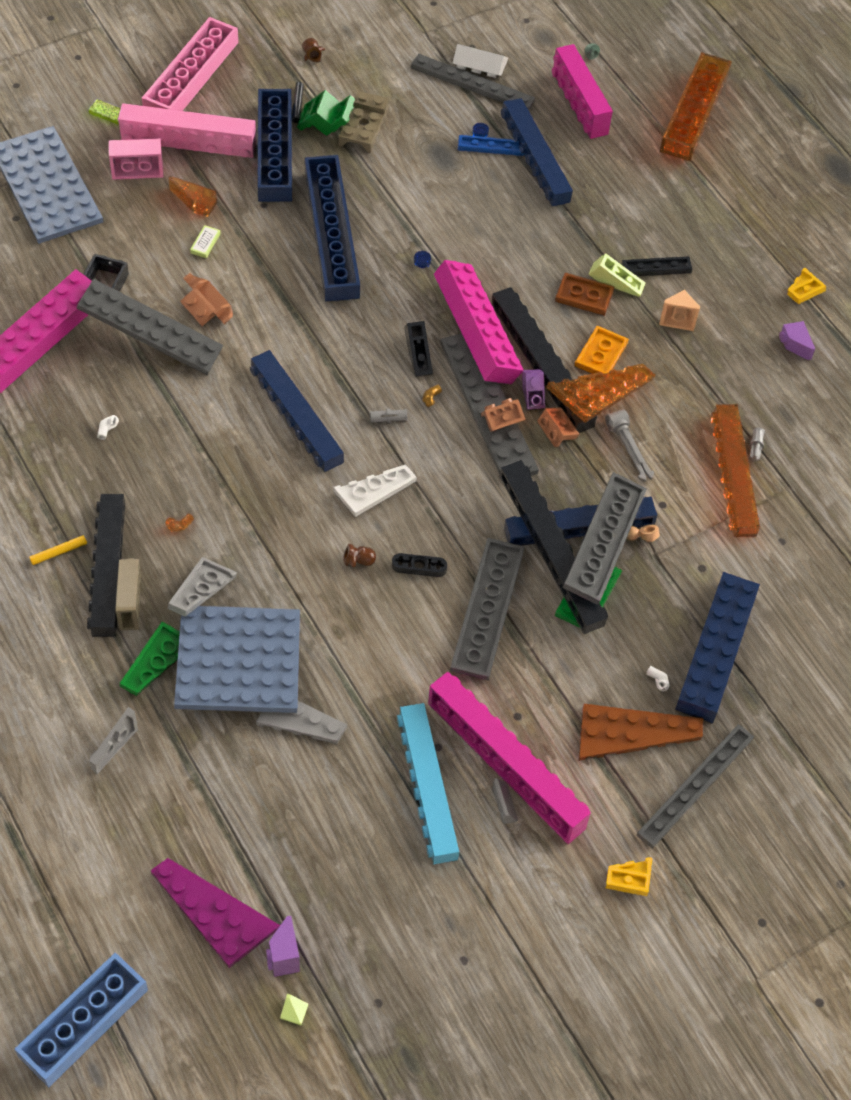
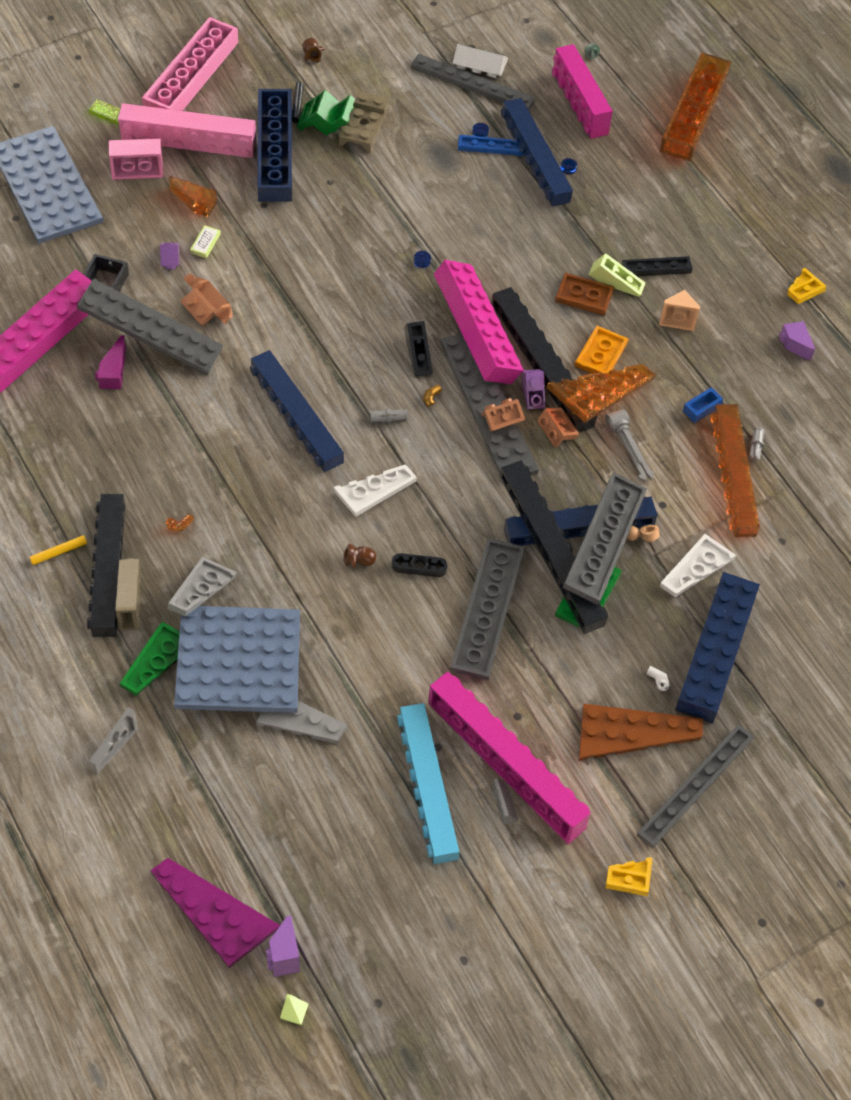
(81, 1019): medium blue brick -> none
(106, 425): white arm -> none
(112, 366): none -> magenta slope
(169, 254): none -> medium lavender slope
(332, 228): dark blue brick -> none
(569, 166): none -> clear blue tile
(696, 565): none -> white wing
(702, 404): none -> blue piece

